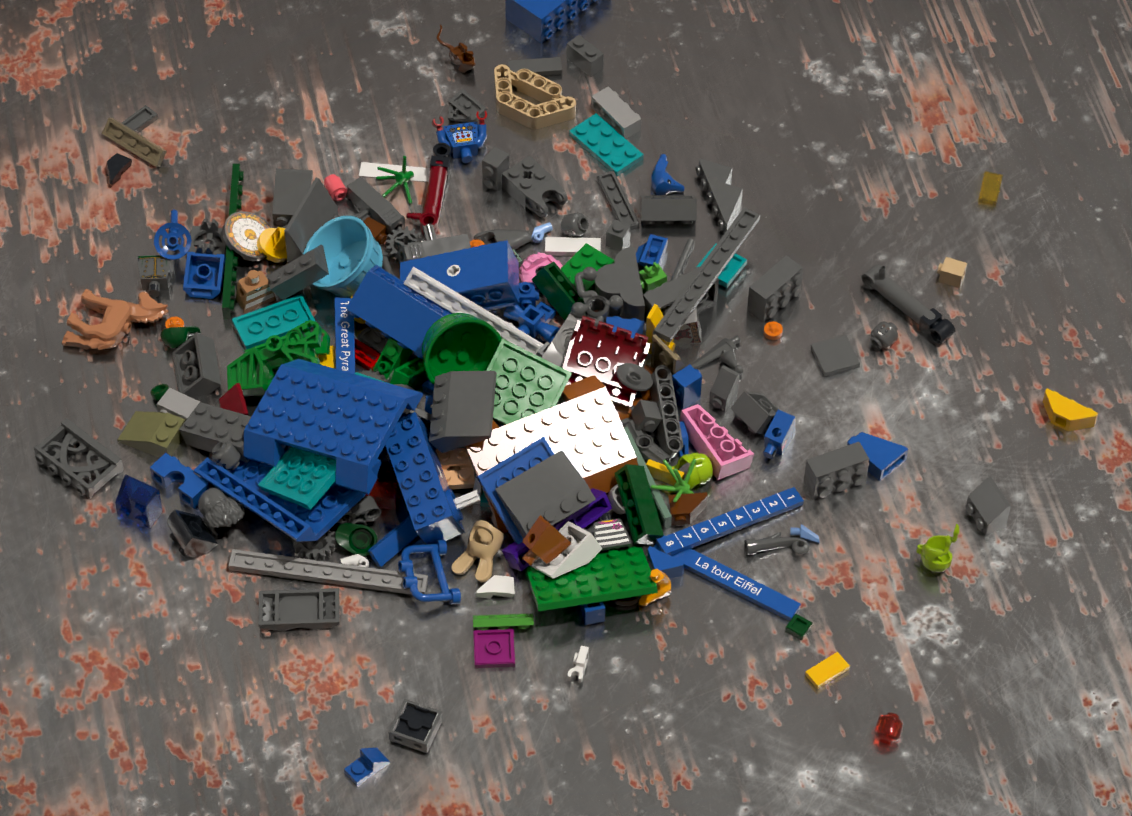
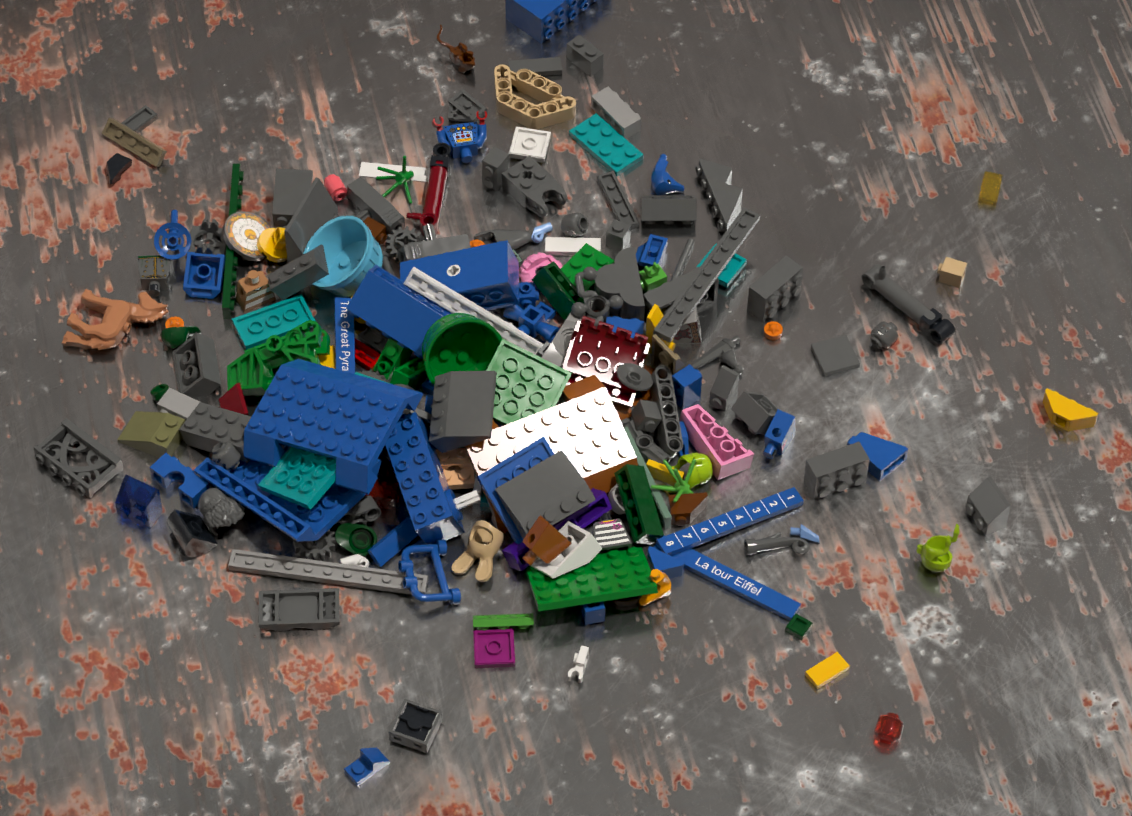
(497, 586): white slope -> none
(529, 143): none -> white plate

